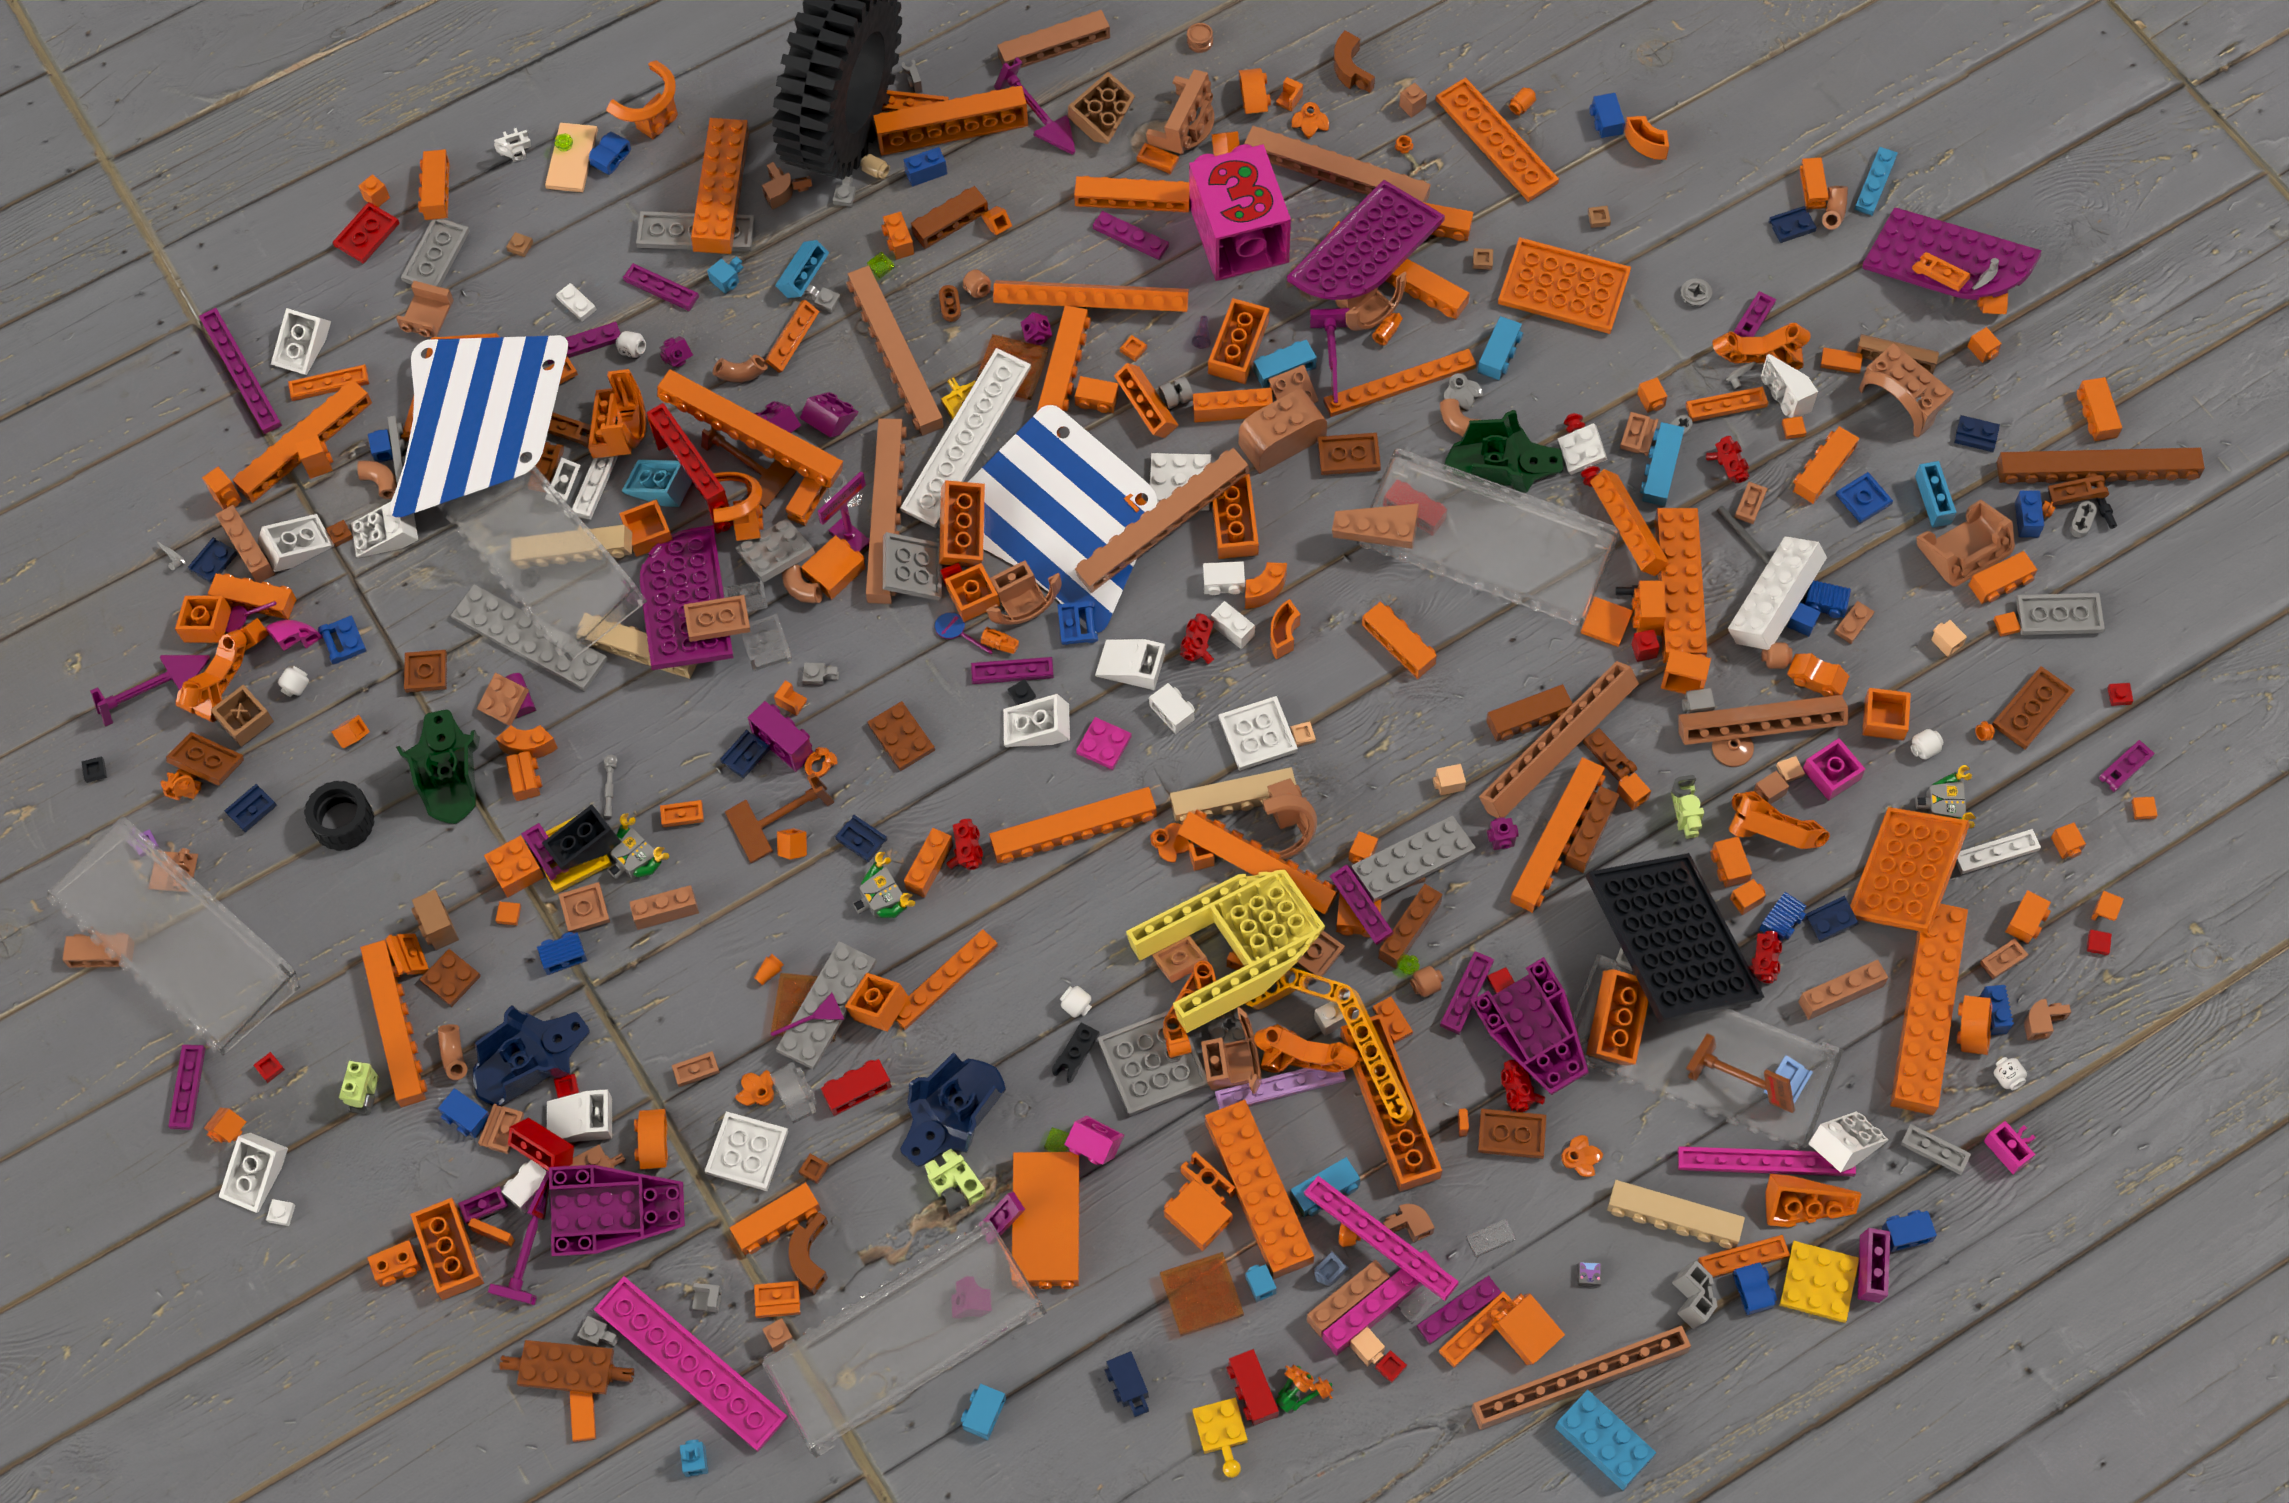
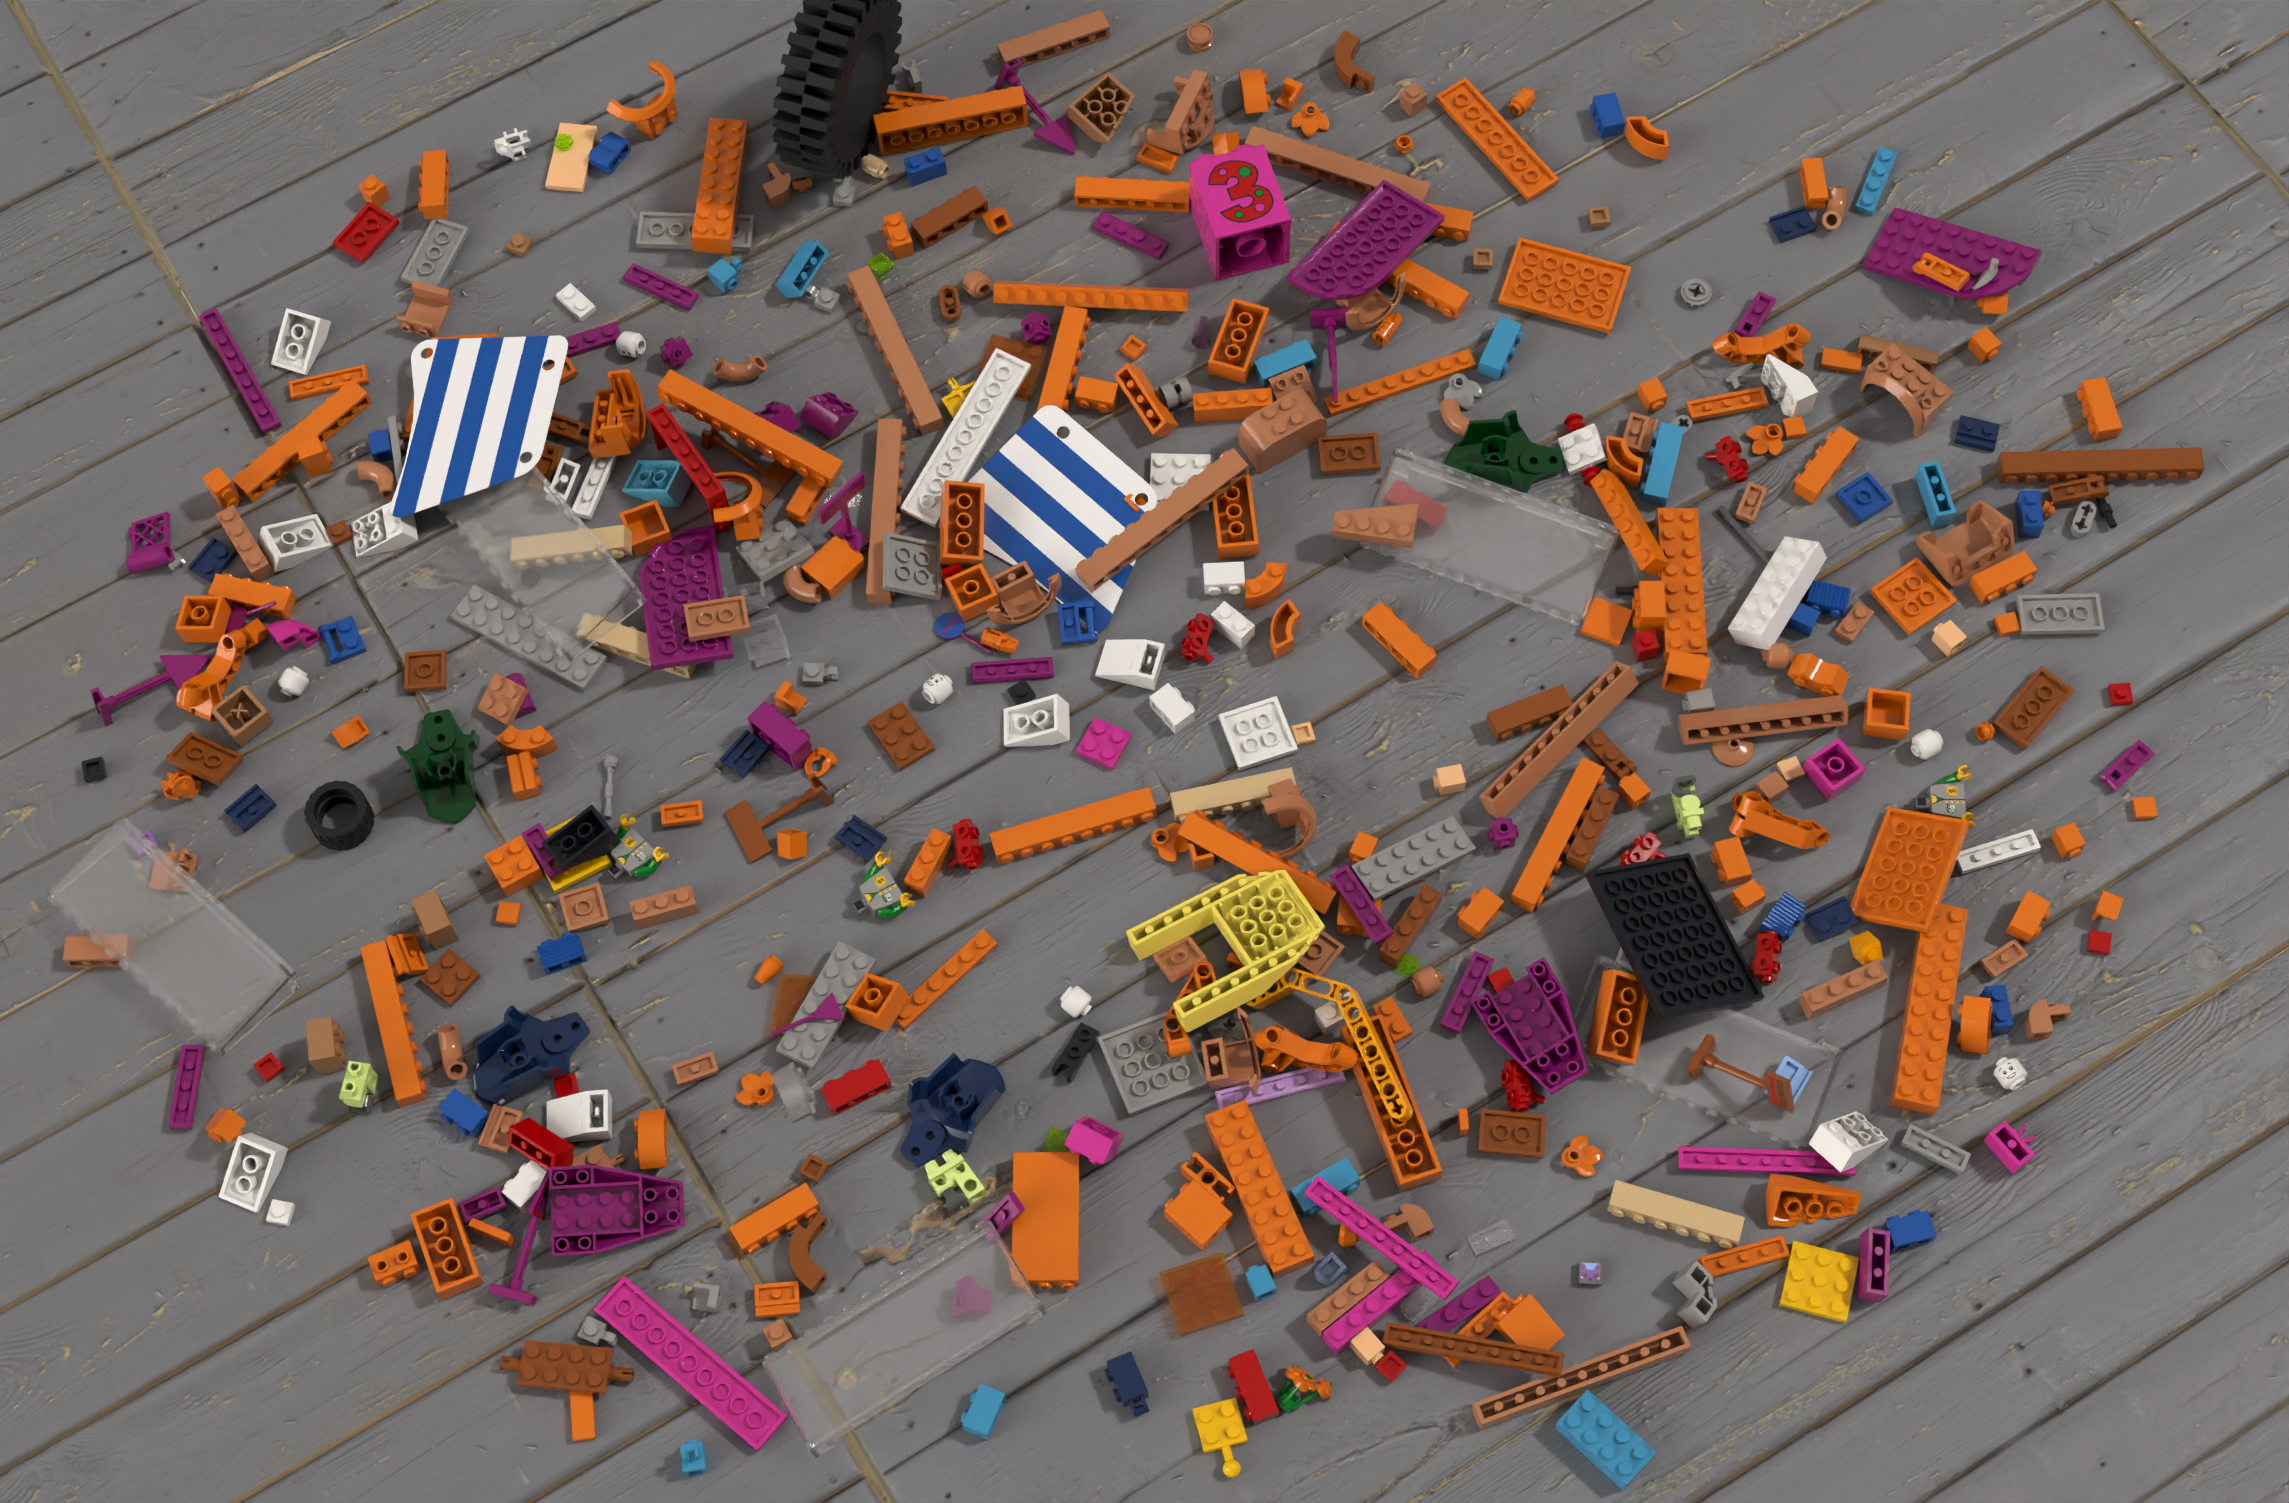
(152, 553): none -> magenta piece
(326, 1045): none -> medium nougat brick
(746, 1151): white plate -> none
(791, 336): orange plate -> none
(937, 688): none -> white head
(1473, 1349): none -> dark orange plate
(1480, 912): none -> orange brick
(1622, 461): none -> orange brick
(1644, 849): none -> red brick
(1754, 1288): blue brick -> none
(1764, 441): none -> orange plate
(1866, 948): none -> light orange brick
(1913, 596): none -> orange plate

